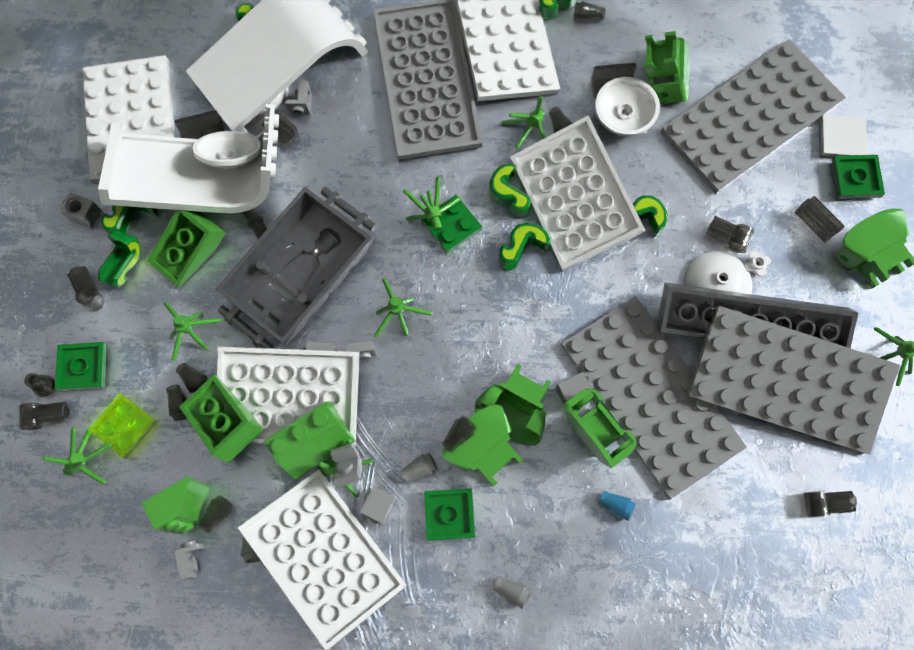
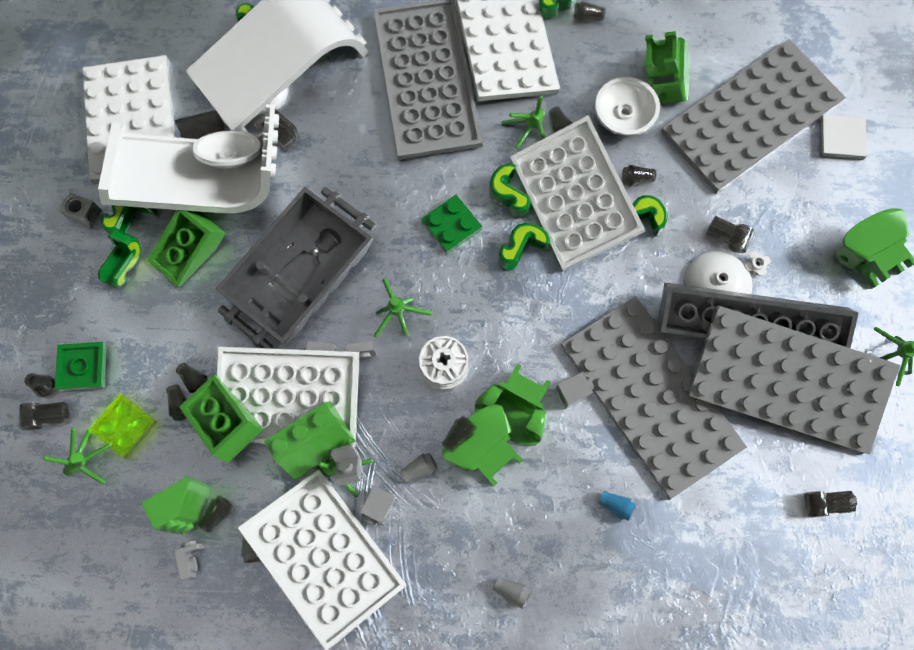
(85, 288): clear smoke piece -> none
(184, 325): bright green plant -> none
(255, 222): clear smoke axle -> none
(302, 100): light grey bracket -> none
(431, 208): bright green plant -> none
(433, 372): none -> white wheel
(449, 514): green plate -> none
(598, 428): bright green piece -> none
(606, 73): clear smoke panel -> none
(637, 175): none -> clear smoke cone
(819, 219): clear smoke panel -> none
(858, 176): green plate -> none

